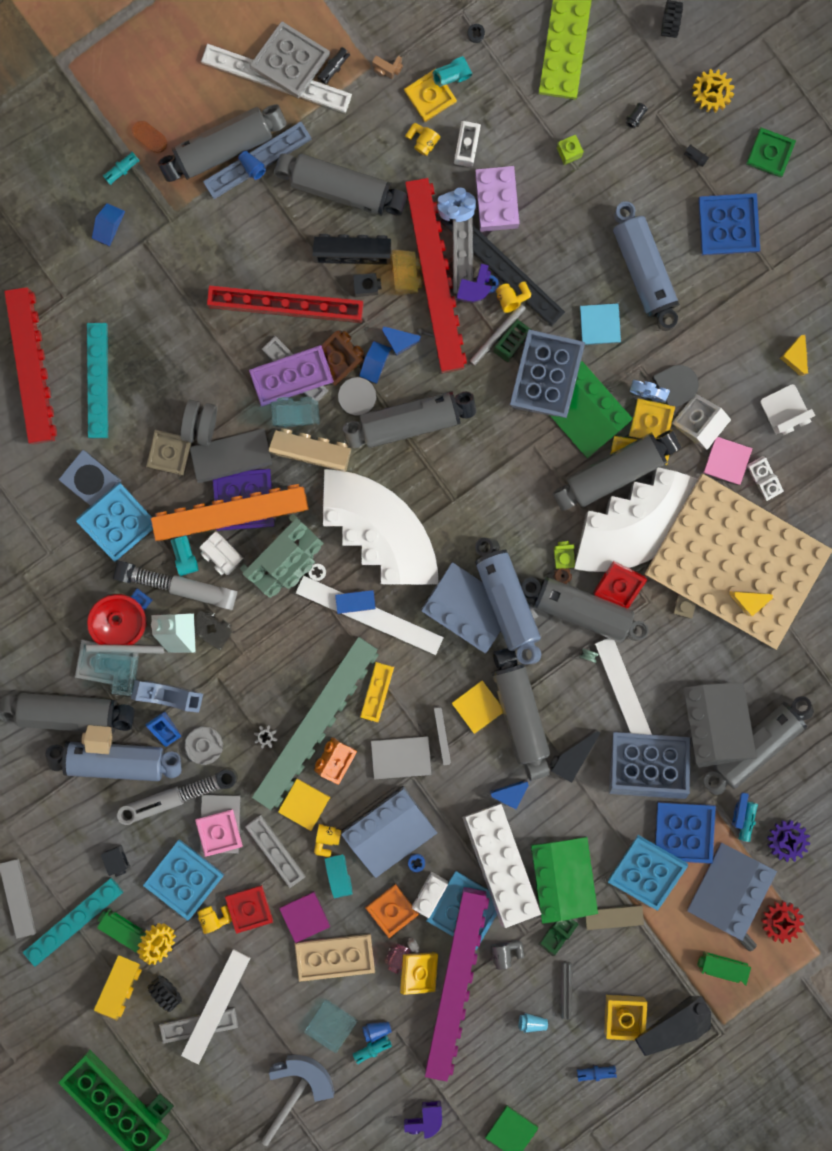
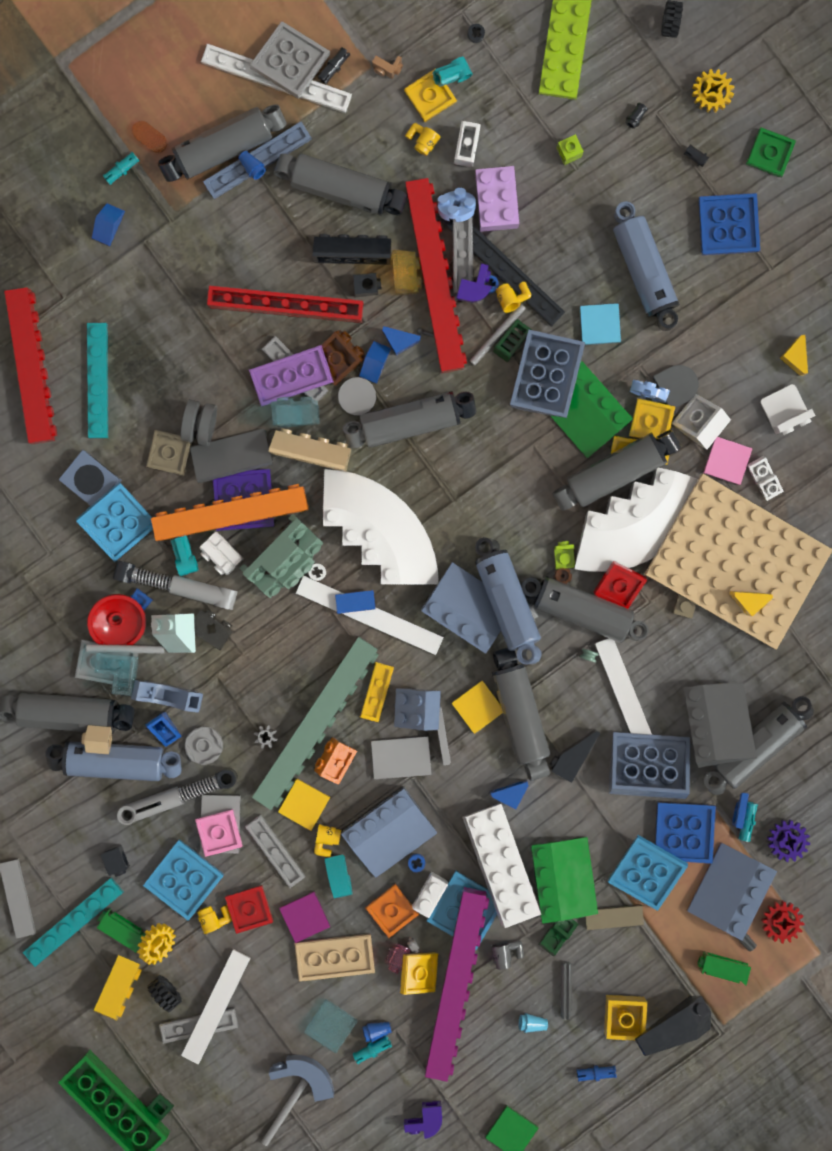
(417, 709): none -> sand blue brick

